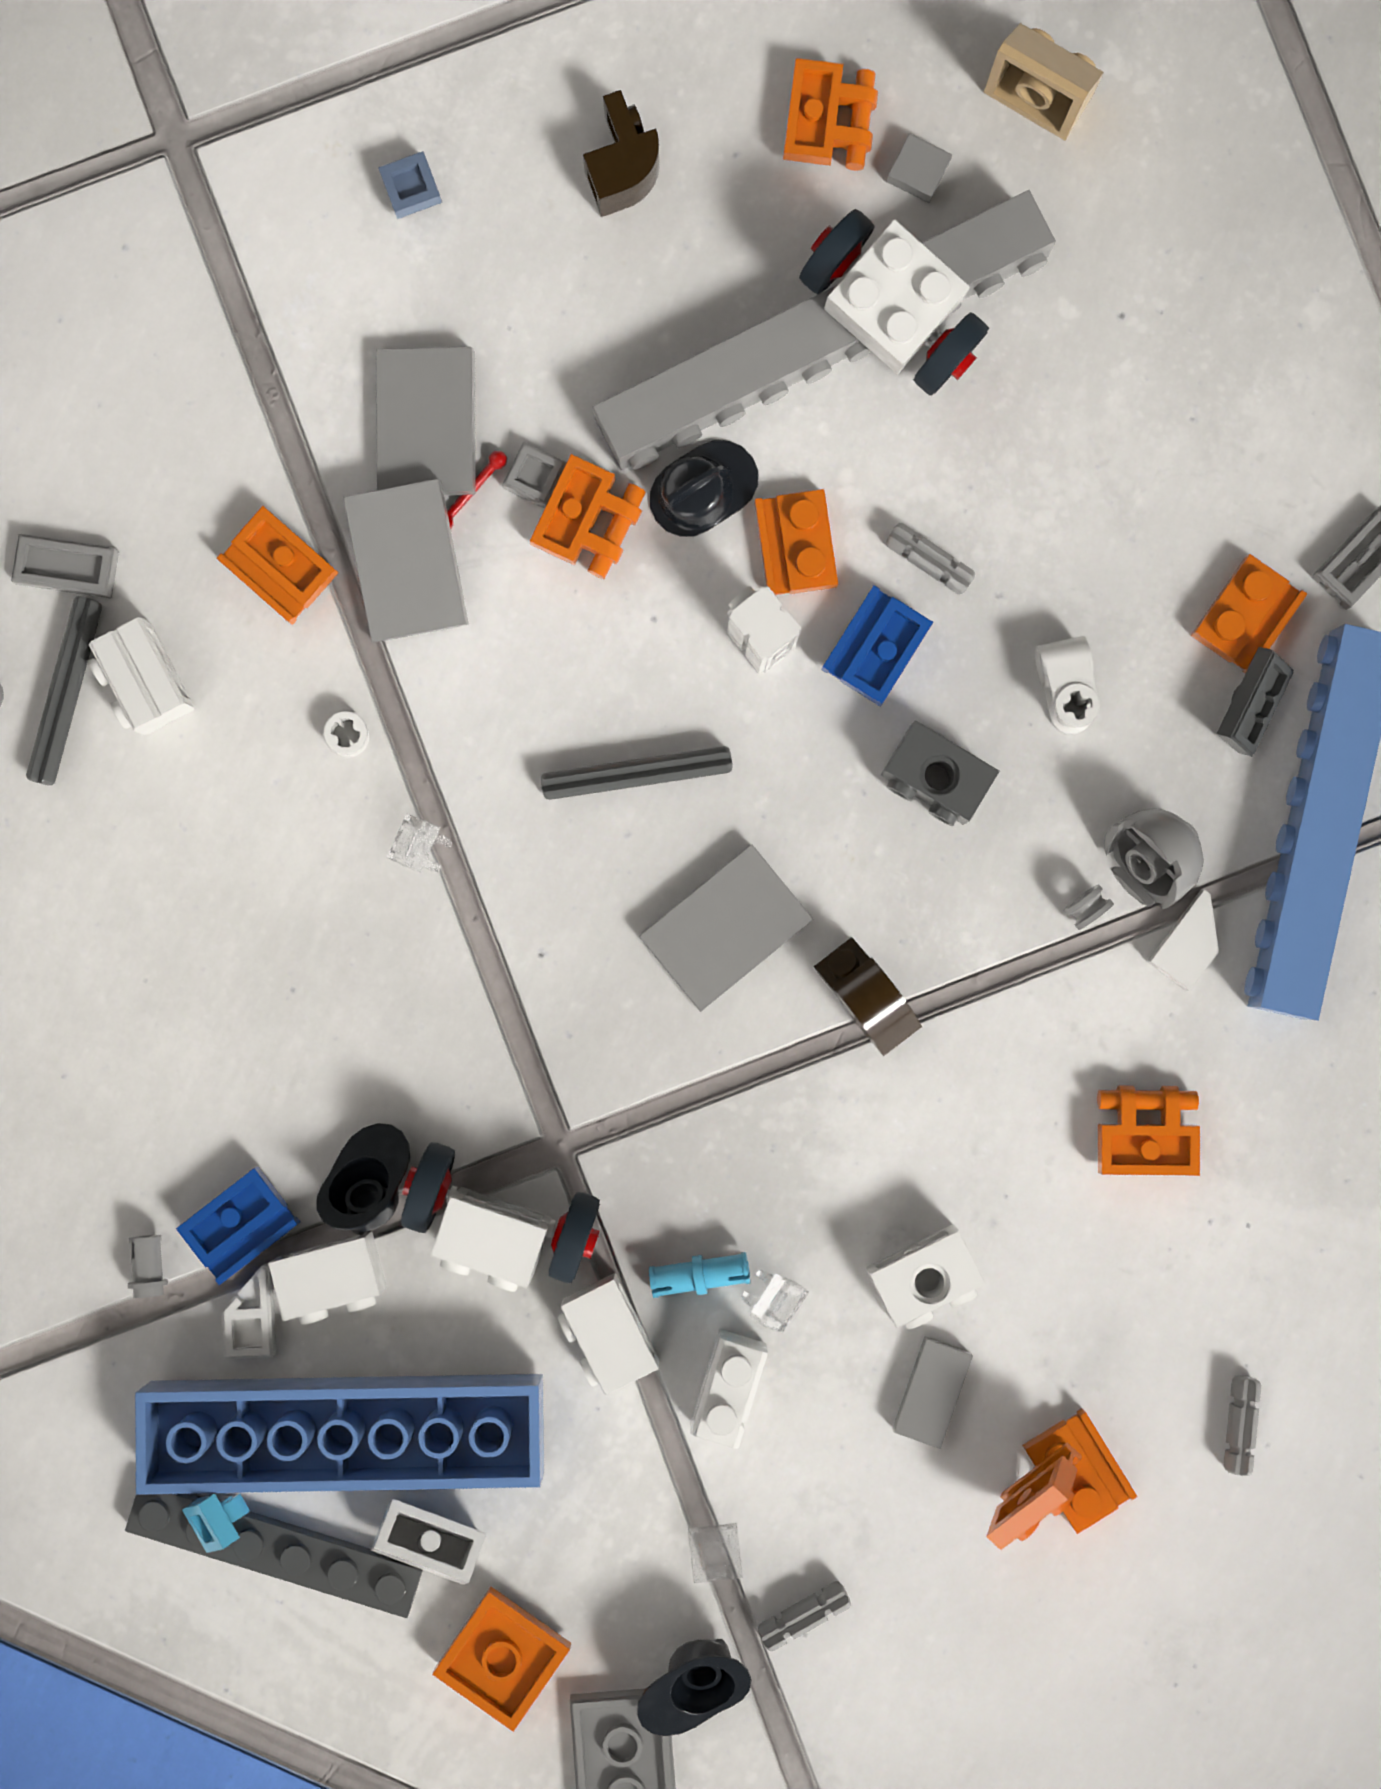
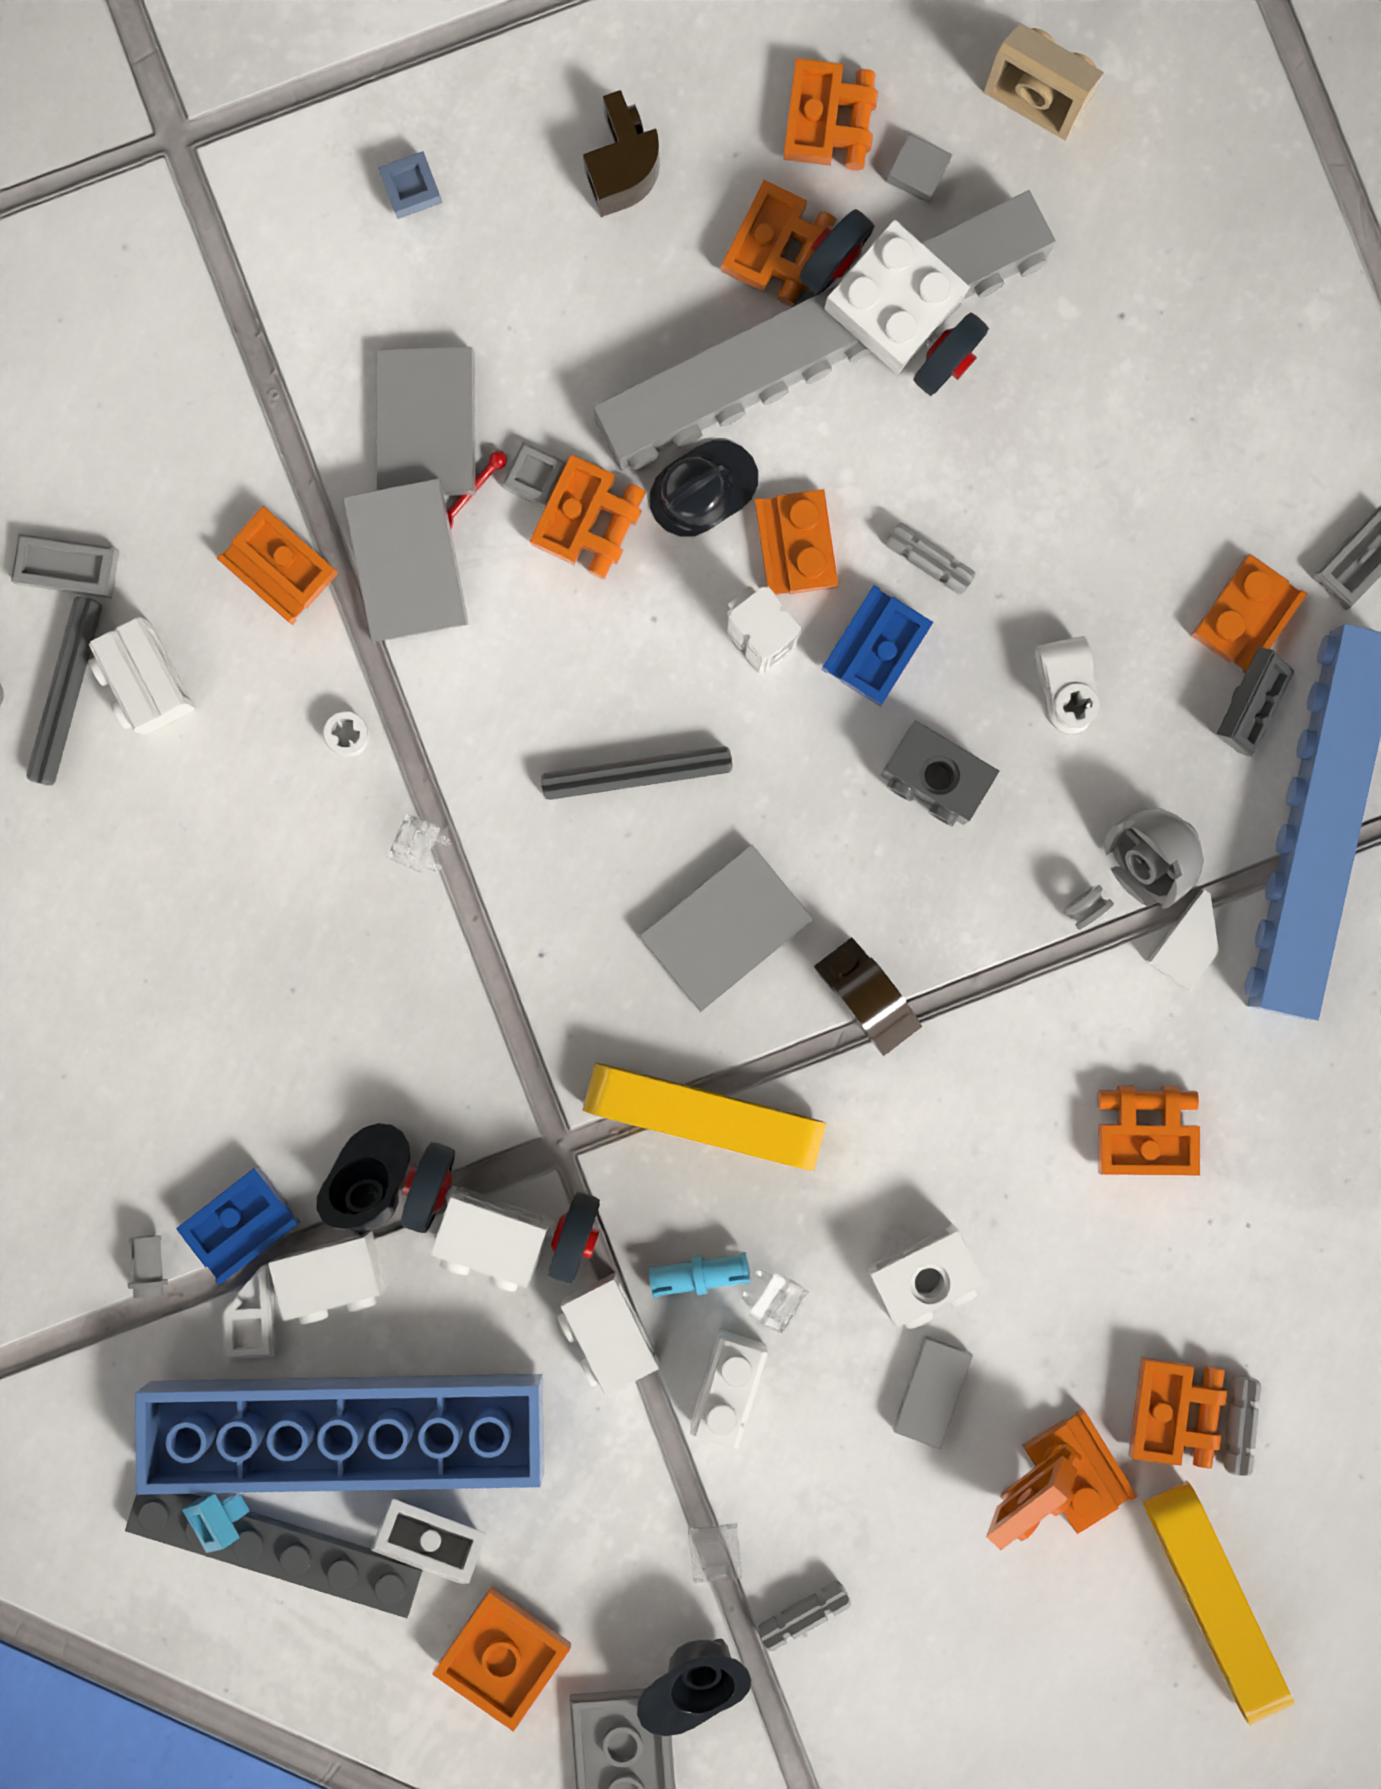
(704, 1116): none -> yellow beam
(764, 237): none -> orange plate
(1163, 1410): none -> orange plate
(1218, 1602): none -> yellow beam

